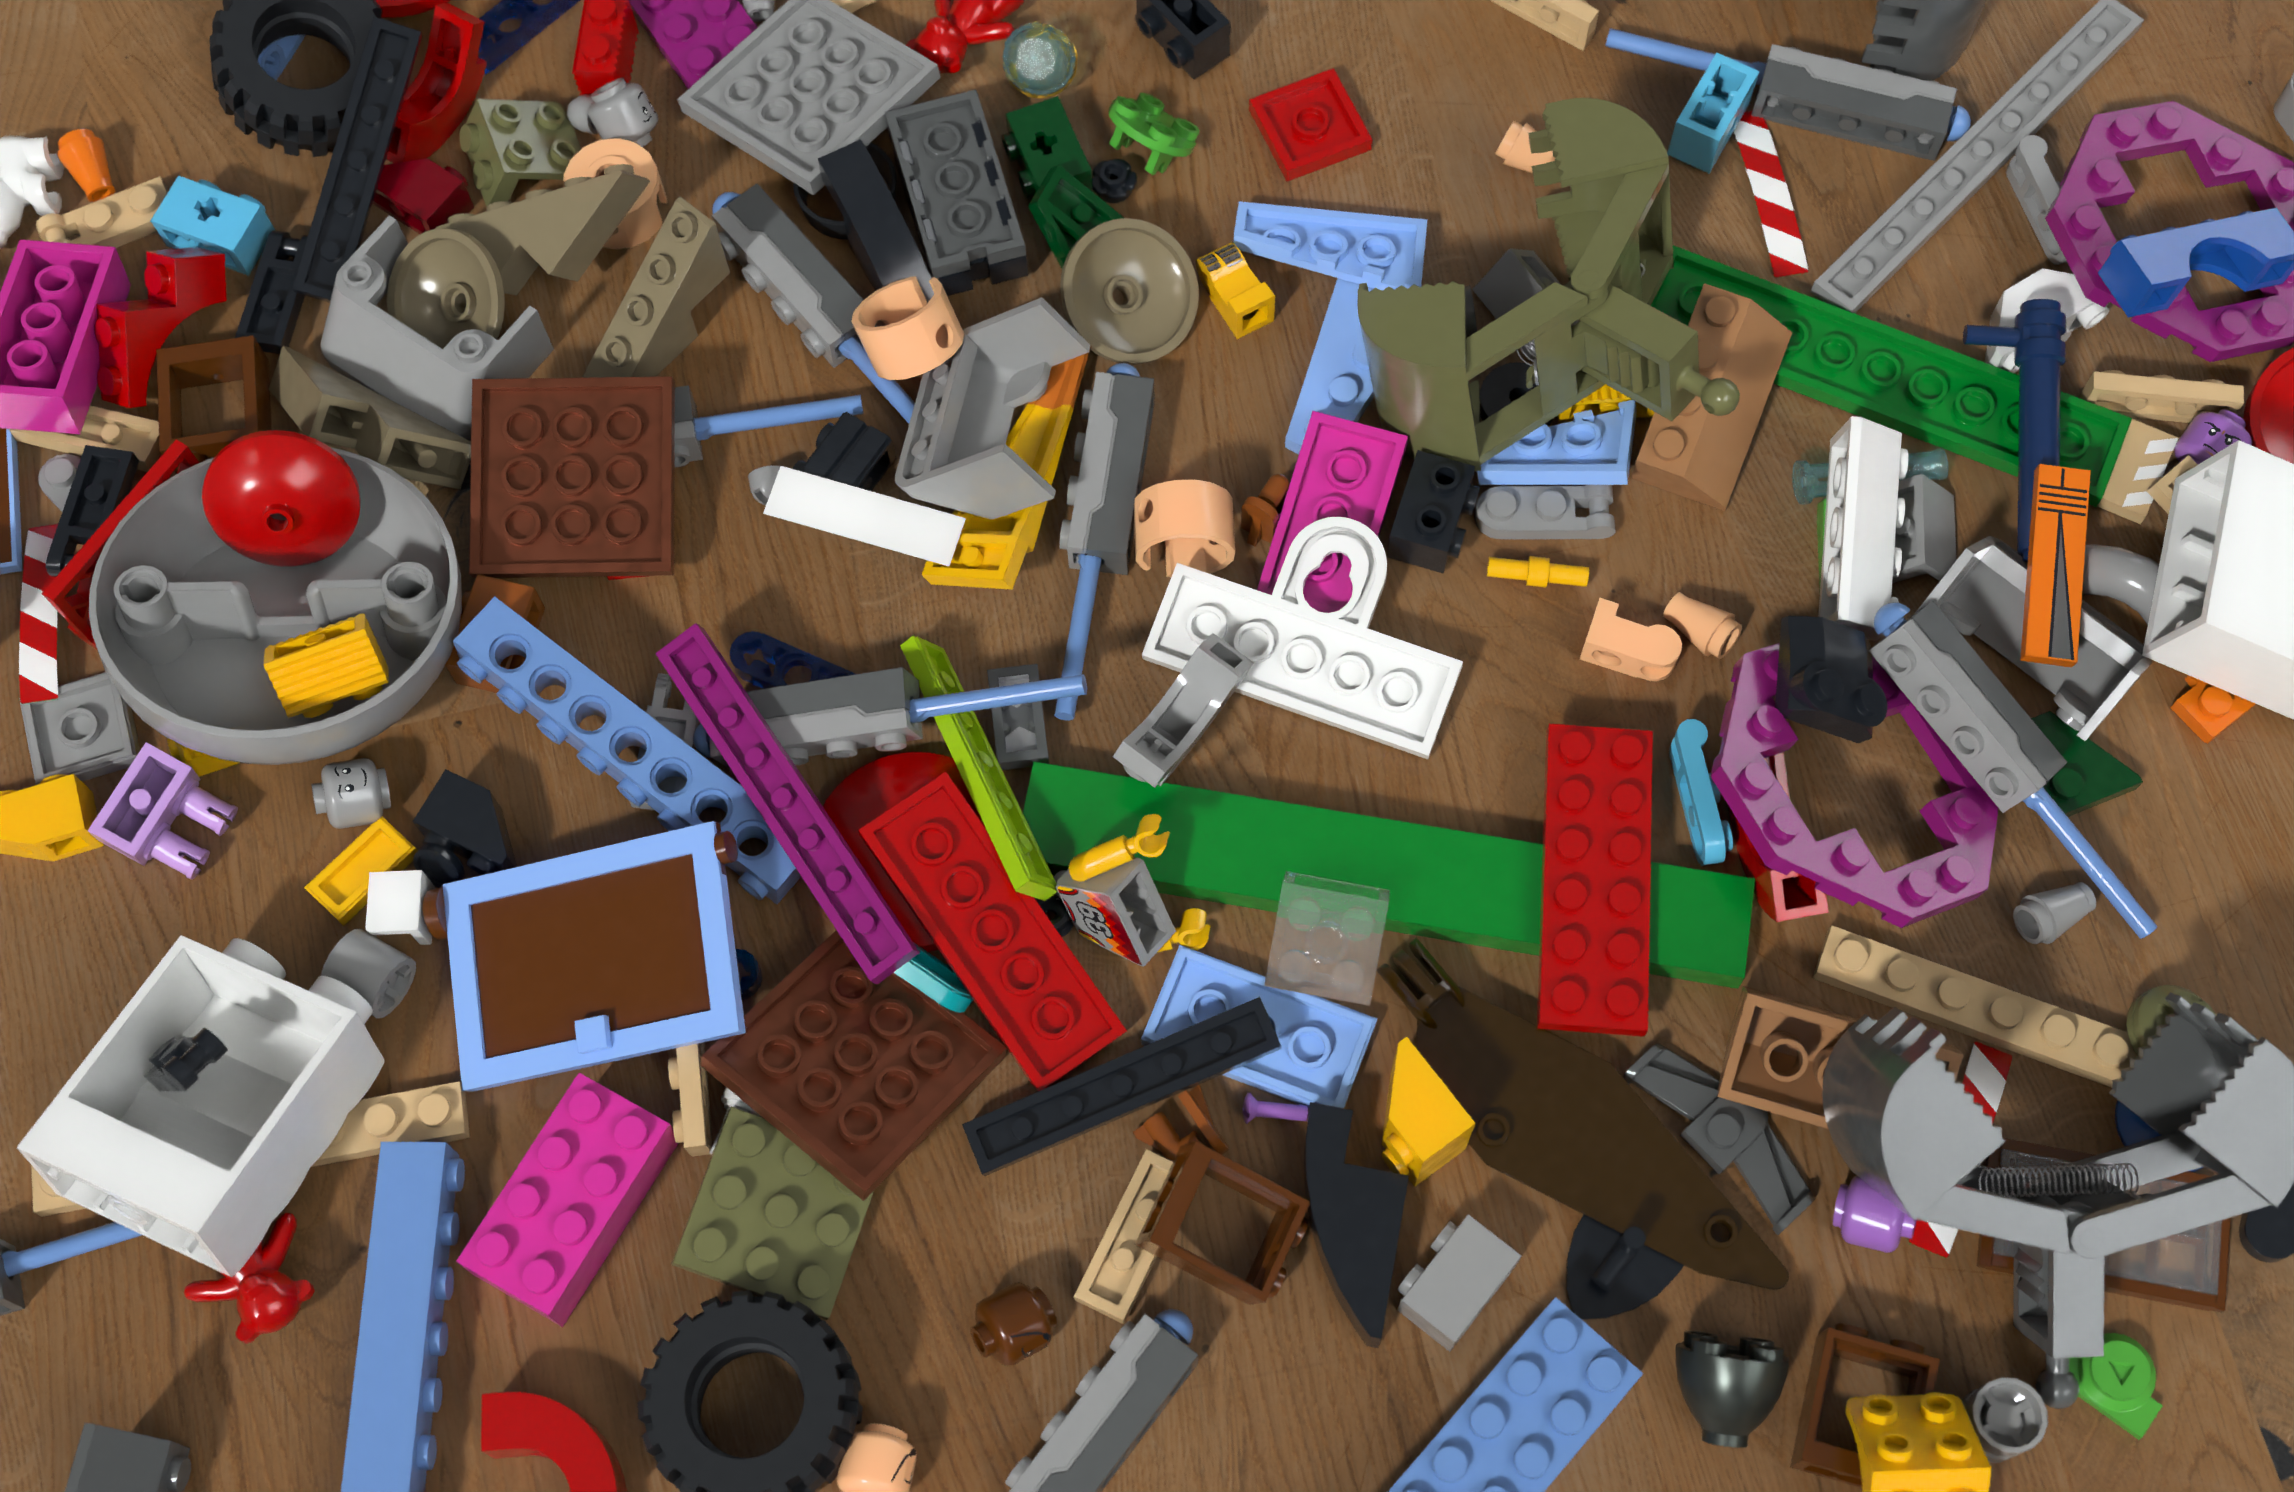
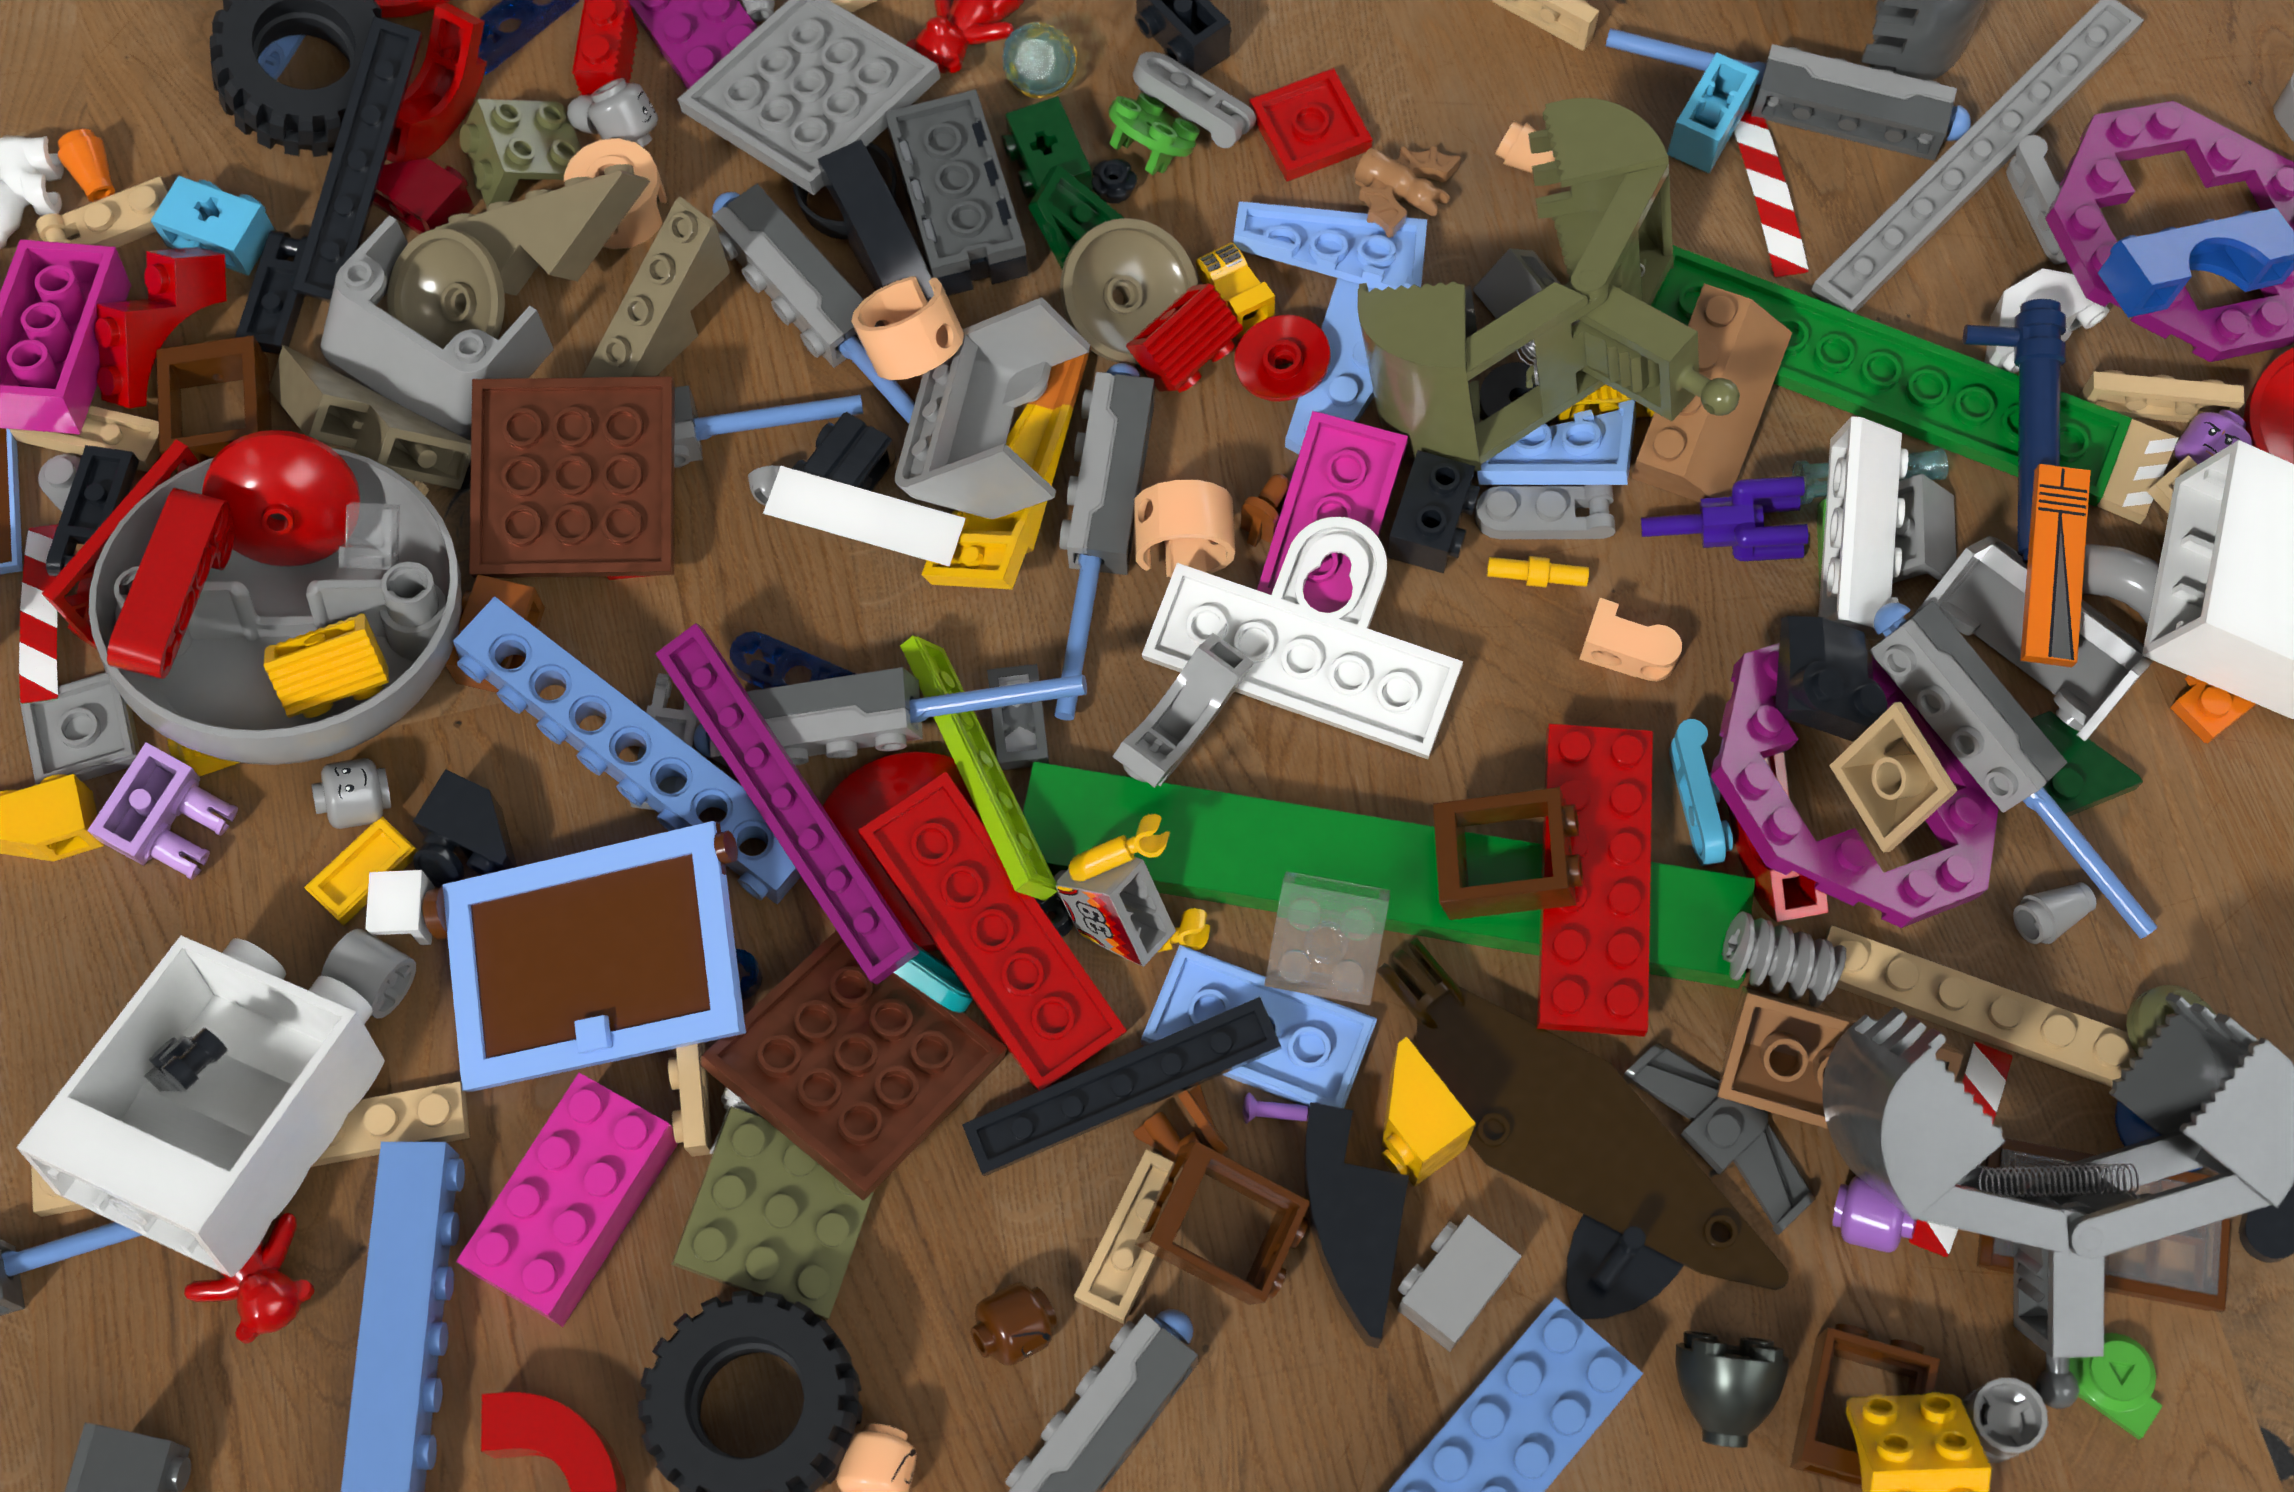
(188, 541): none -> red beam
(371, 536): none -> clear panel
(1185, 338): none -> red brick
(1193, 97): none -> light grey plate
(1278, 342): none -> red dish
(1397, 180): none -> medium nougat animal
(1462, 901): none -> reddish brown window
(1706, 626): light nougat cone -> none
(1740, 520): none -> dark purple plant
(1783, 957): none -> light grey piece
(1893, 777): none -> tan slope

